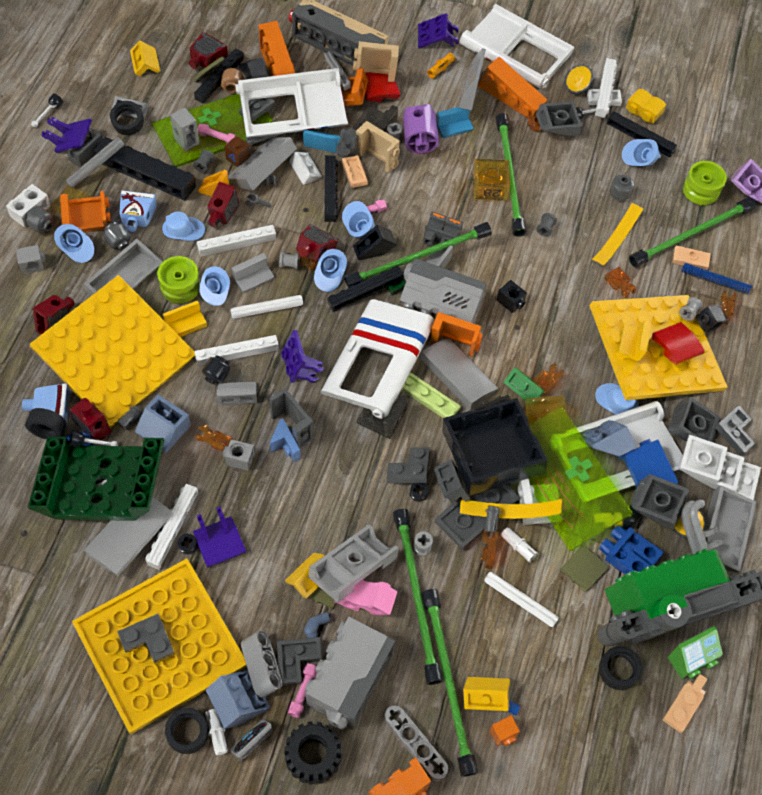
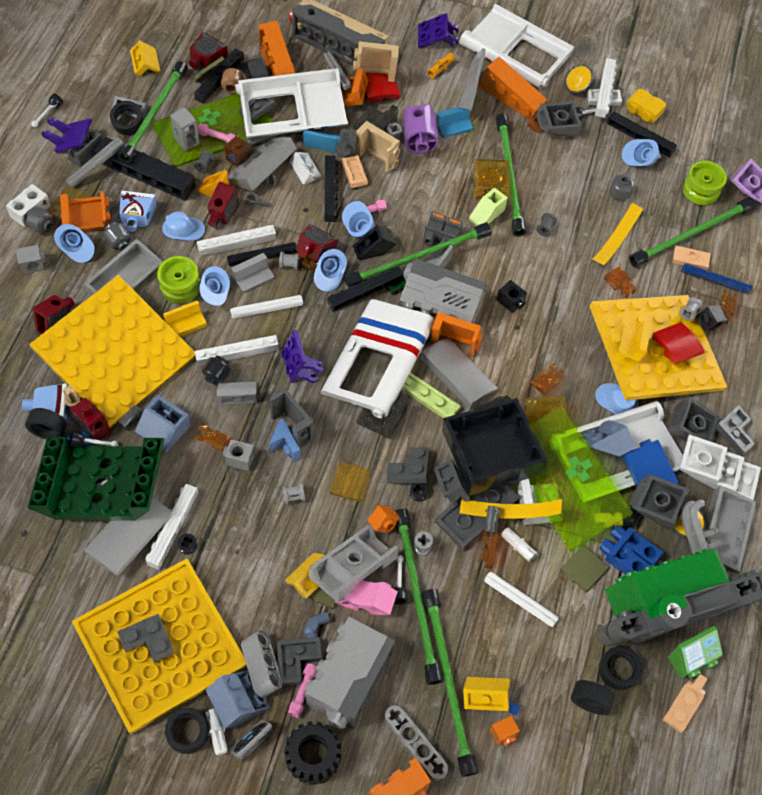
(71, 397): none -> tan axle
(128, 151): none -> bright green hose
(218, 541): dark purple plate -> none
(269, 252): none -> black axle
(293, 493): none -> light grey bush
(350, 481): none -> clear yellow piece
(383, 519): none -> orange plate
(401, 597): none -> hinge
(489, 207): none -> yellowish green slope
(523, 384): green plate -> none
(592, 697): none -> black tyre

